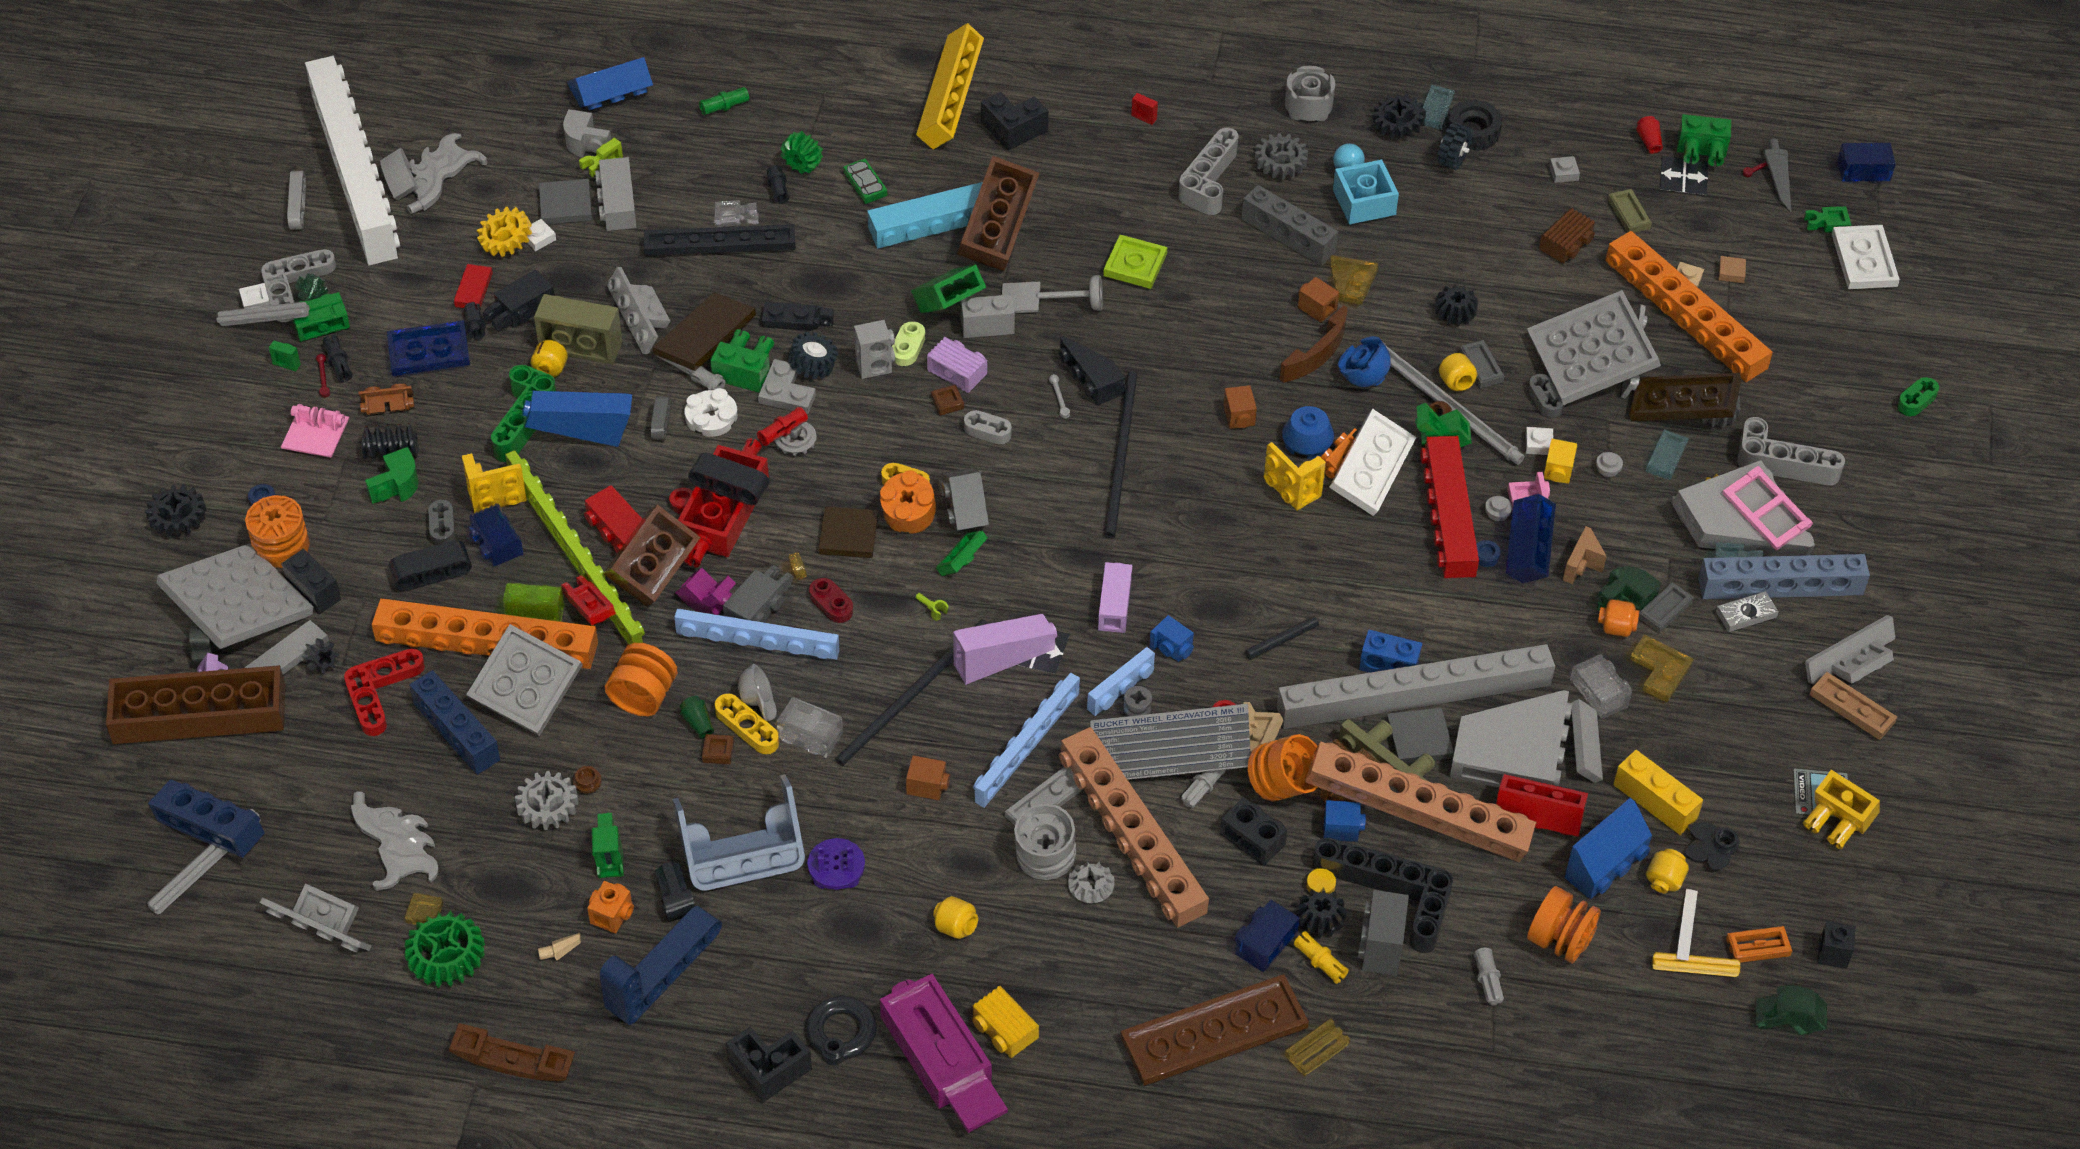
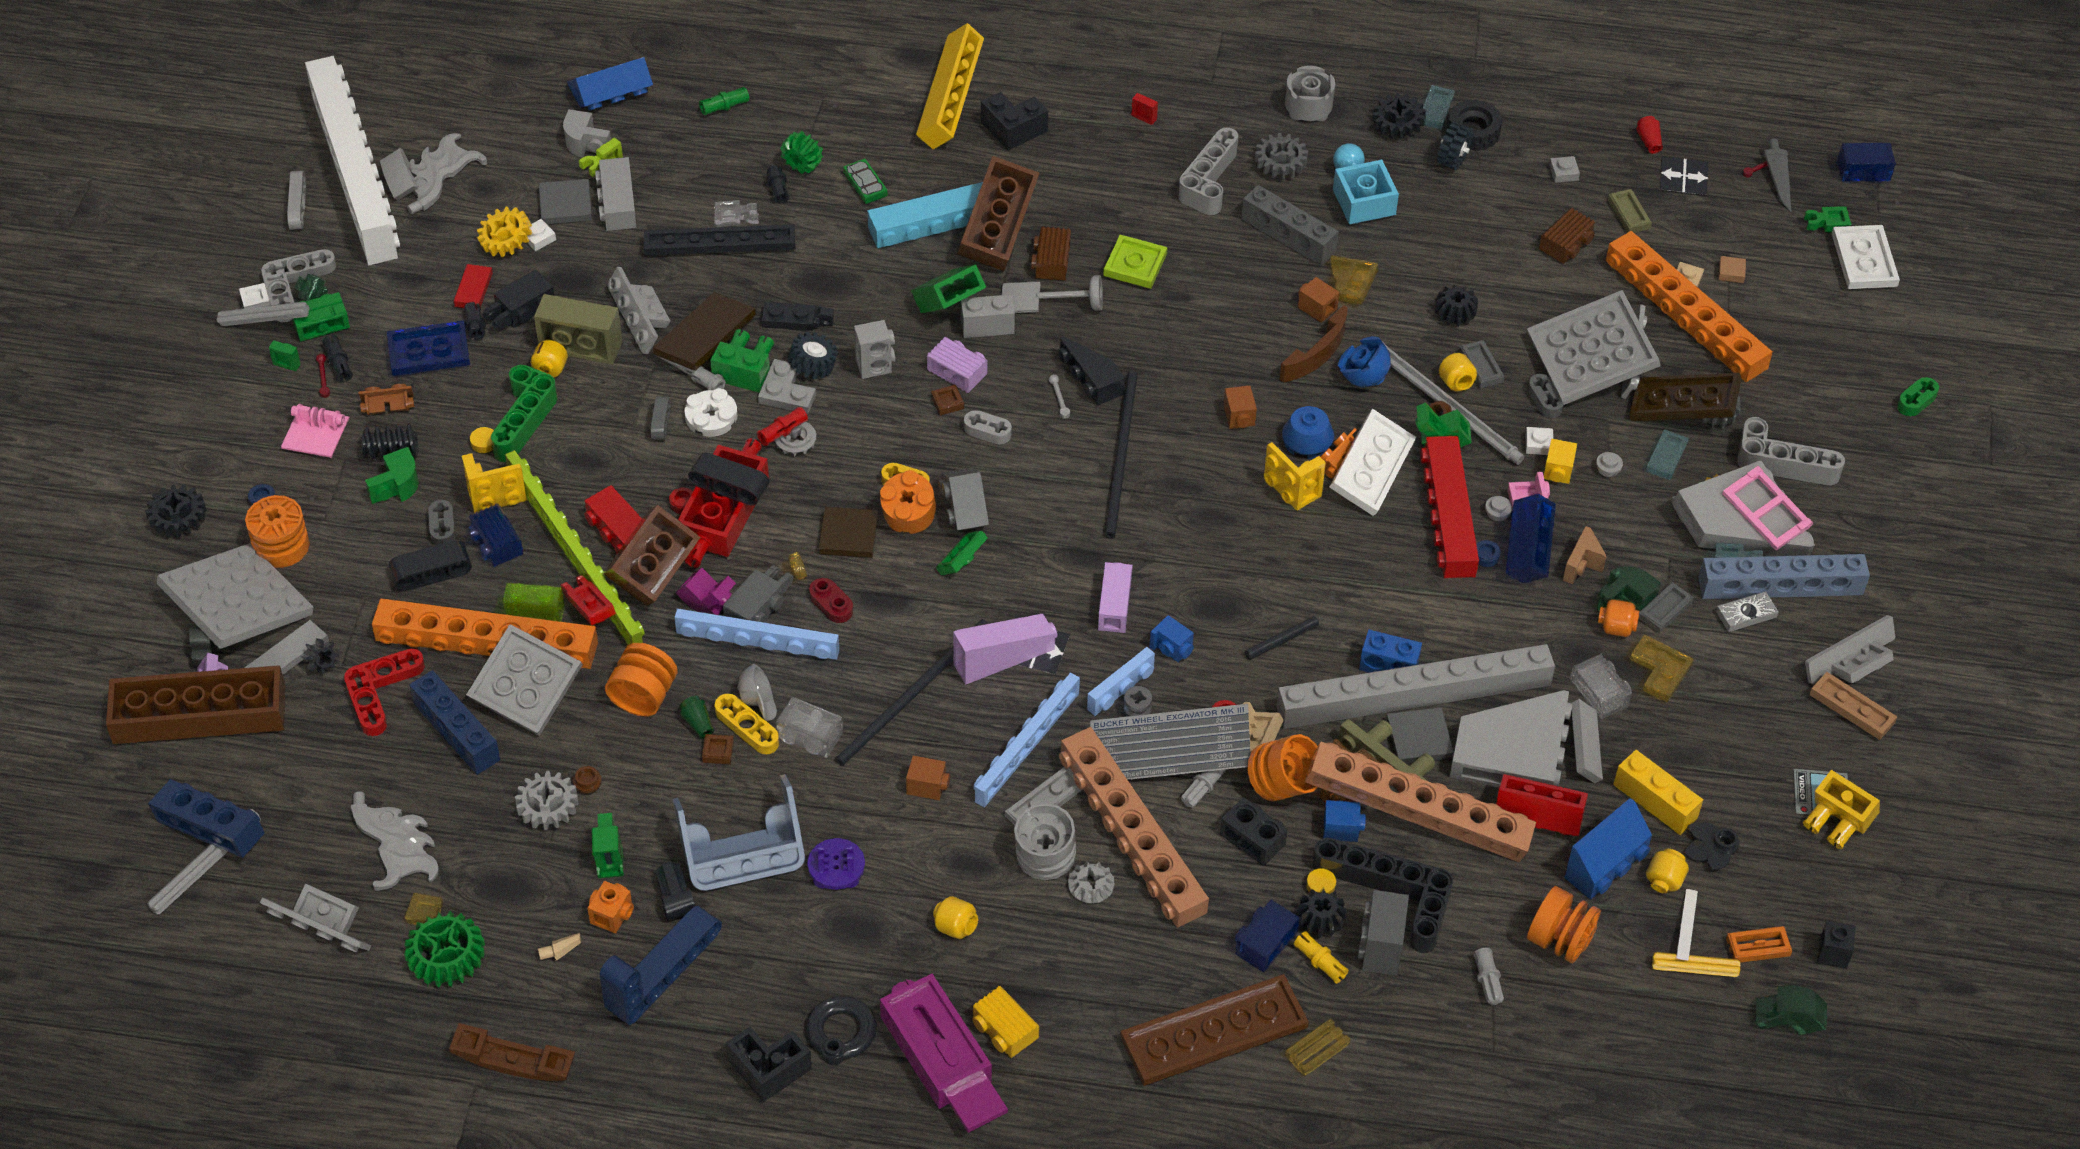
(311, 581): black brick -> none
(481, 440): none -> yellow tile
(579, 414): blue slope -> none
(911, 339): yellowish green plate -> none
(933, 606): lime hand -> none
(1052, 254): none -> reddish brown brick
(1703, 137): green brick -> none

